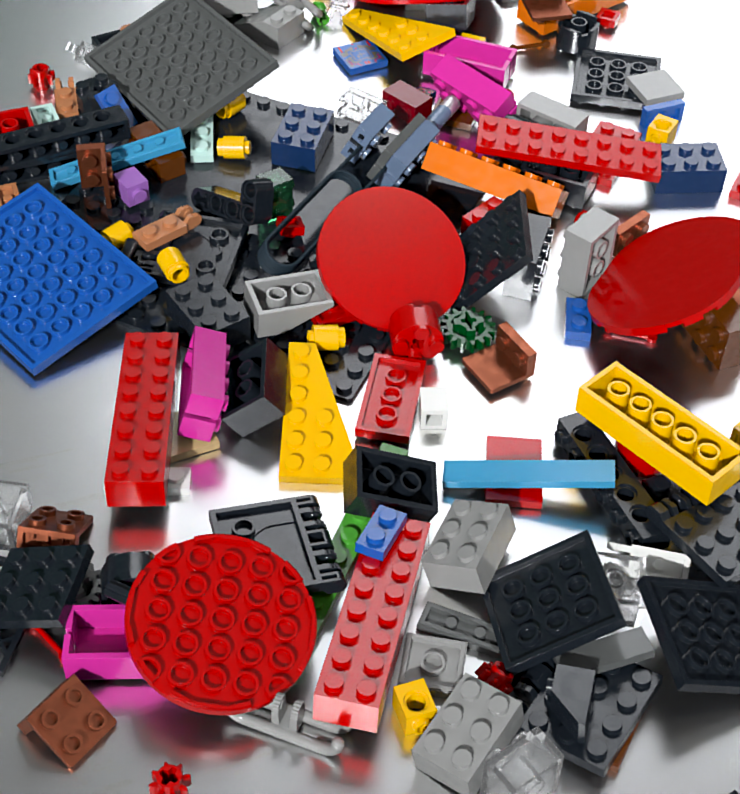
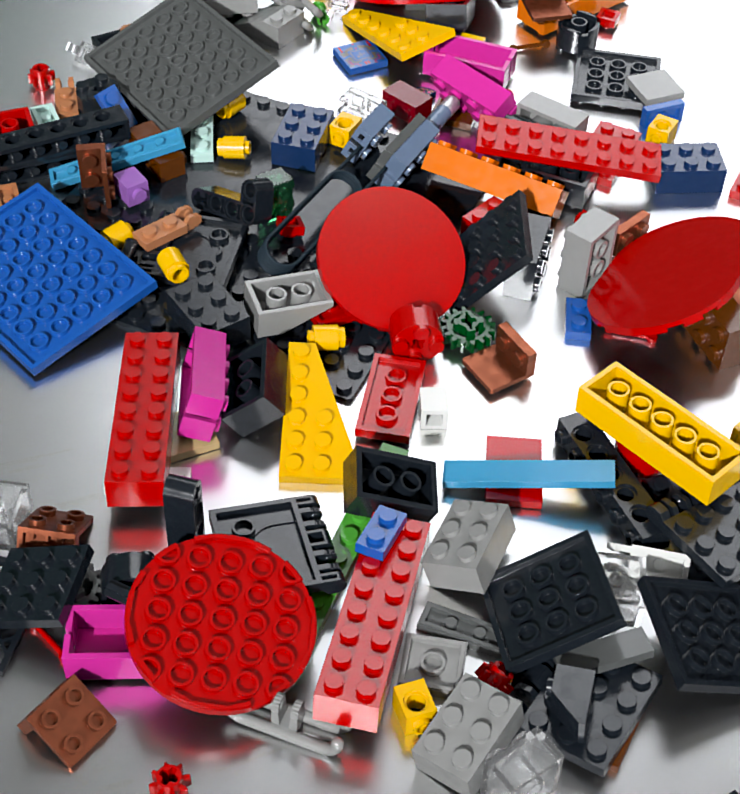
(183, 508): none -> black beam
(343, 128): none -> yellow brick

